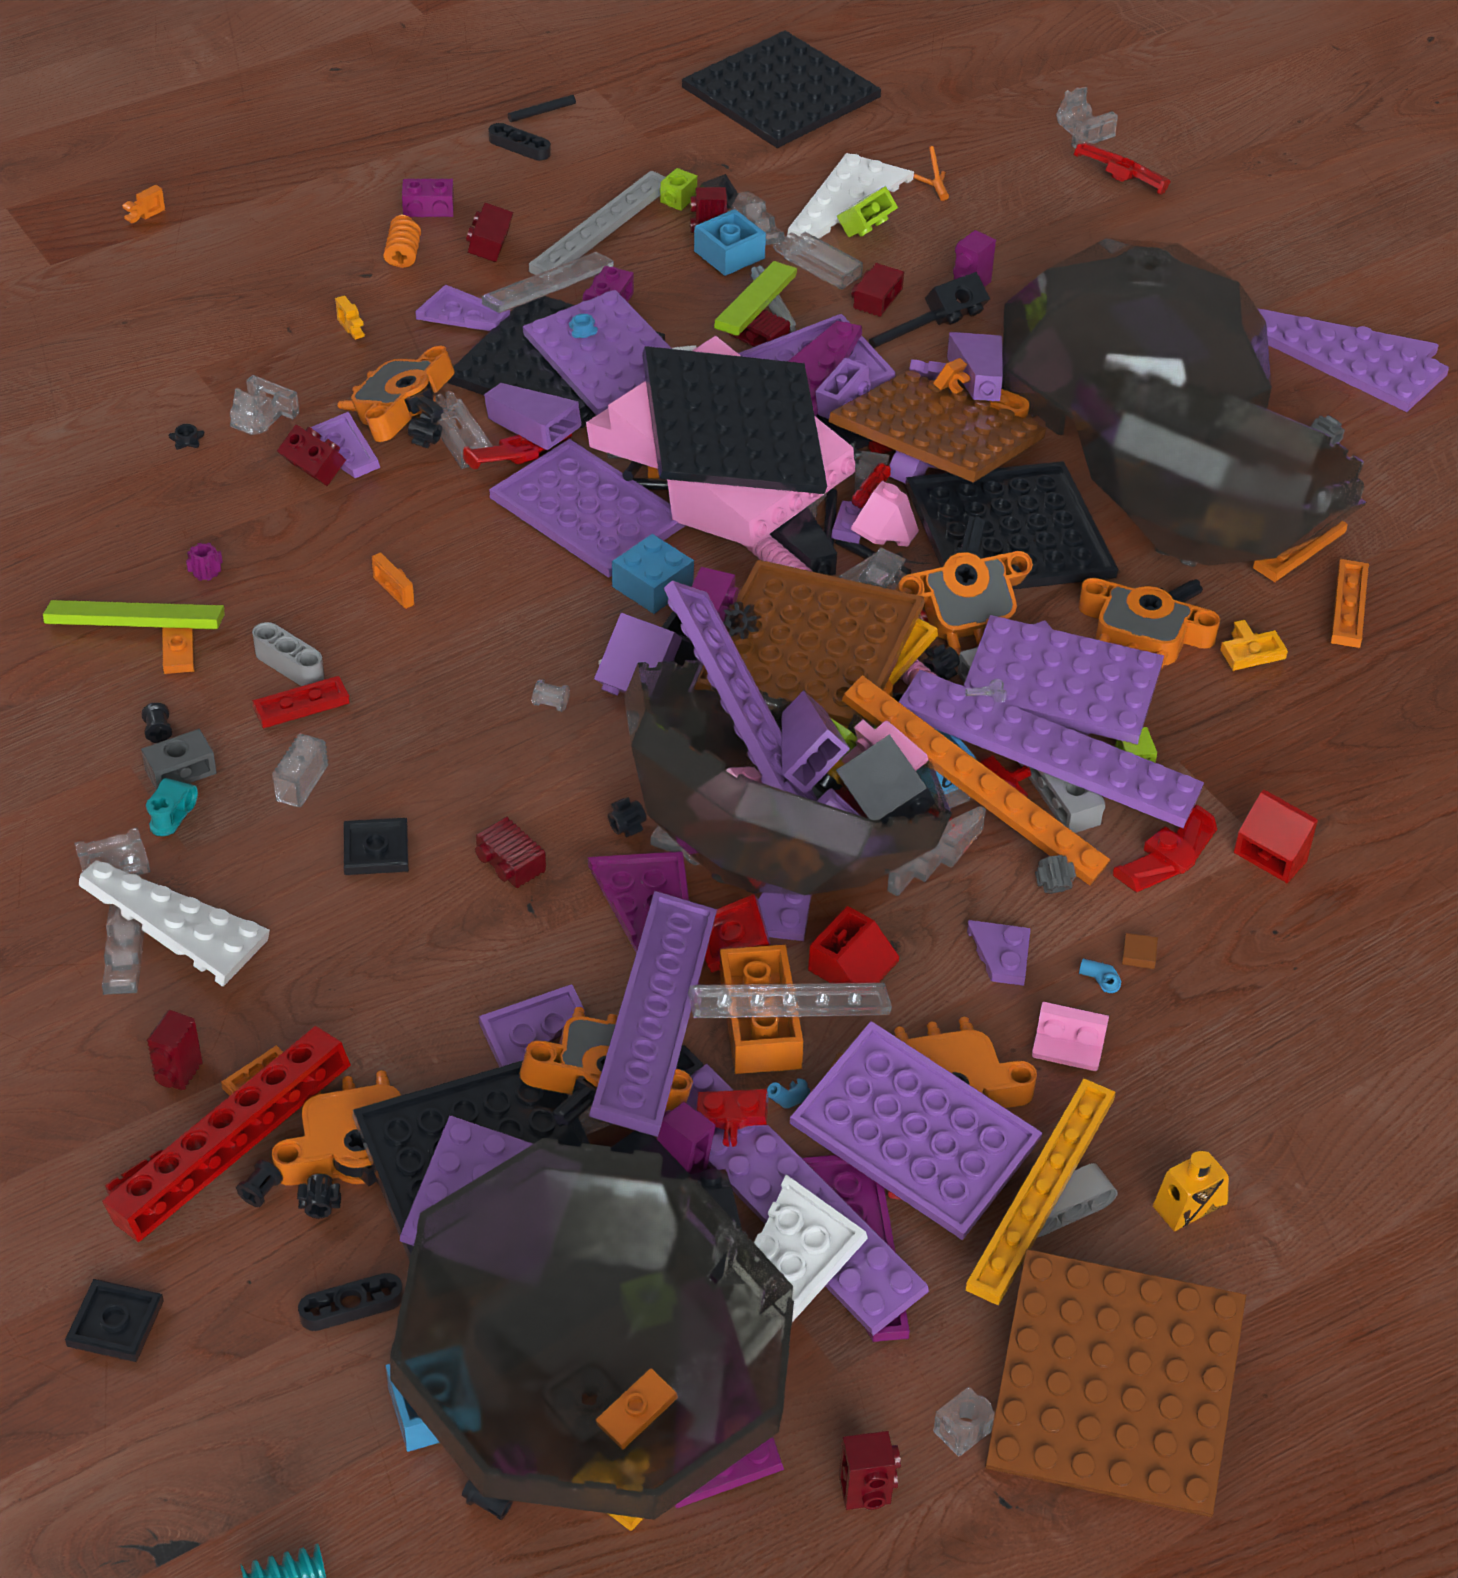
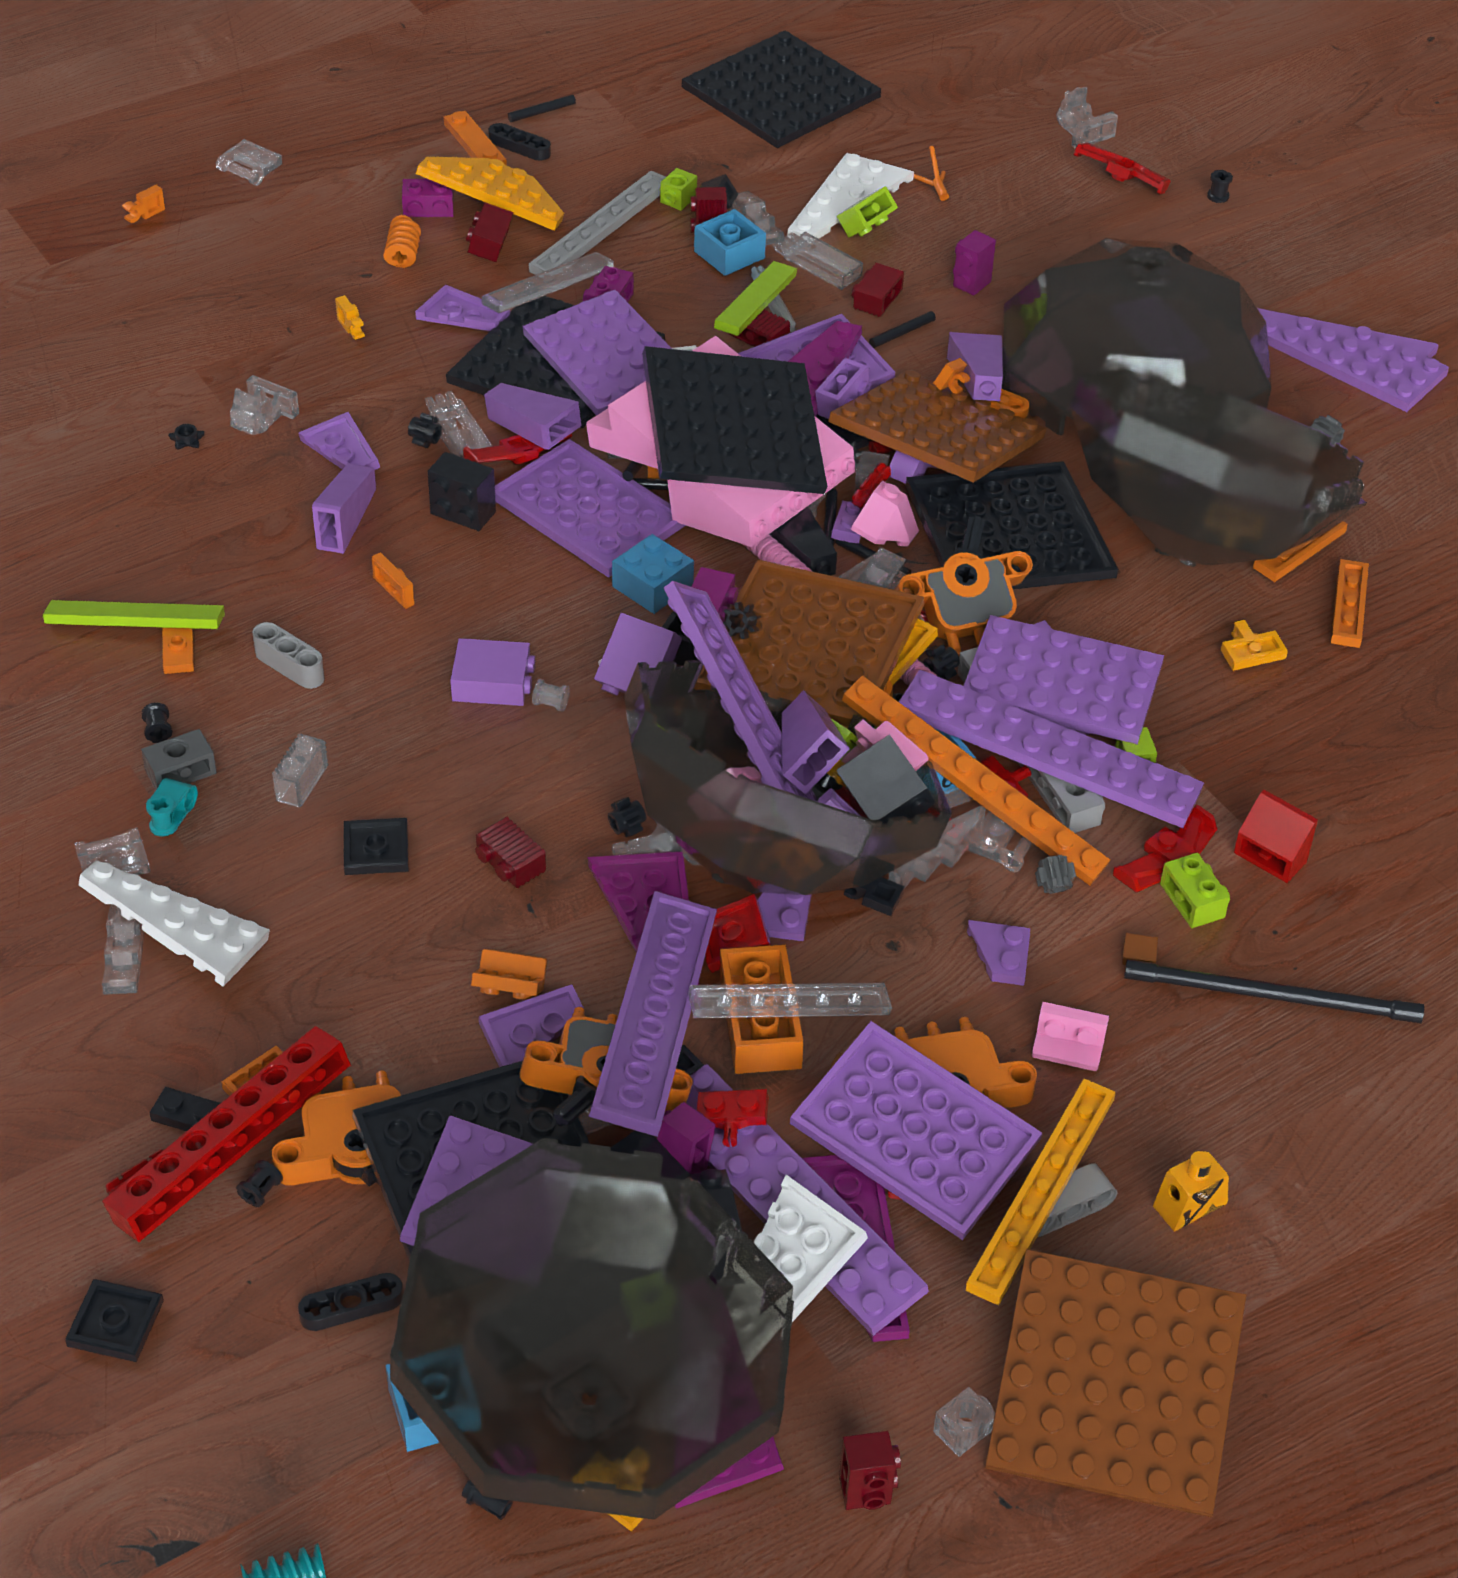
(174, 1050): dark red brick -> none
(180, 1109): none -> black plate
(204, 561): magenta gear -> none
(251, 155): none -> clear plate
(301, 702): red plate -> none
(311, 454): dark red brick -> none
(319, 1196): black gear -> none
(342, 507): none -> medium lavender slope
(400, 391): orange piece -> none
(461, 491): none -> black brick
(471, 136): none -> orange plate
(492, 672): none -> medium lavender brick
(496, 185): none -> light orange plate
(510, 973): none -> orange bracket
(583, 326): dark azure plate -> none
(636, 1408): orange plate -> none
(644, 845): none -> clear axle
(791, 1097): dark azure arm -> none
(852, 950): red slope -> none
(878, 895): none -> black plate
(928, 370): medium lavender plate -> none
(967, 290): black brick -> none
(992, 690): clear hand -> none
(992, 840): none -> clear plate
(1103, 973): dark azure arm -> none
(1149, 617): orange piece -> none
(1195, 890): none -> lime brick
(1220, 185): none -> black bush
(1393, 1009): none -> black piece

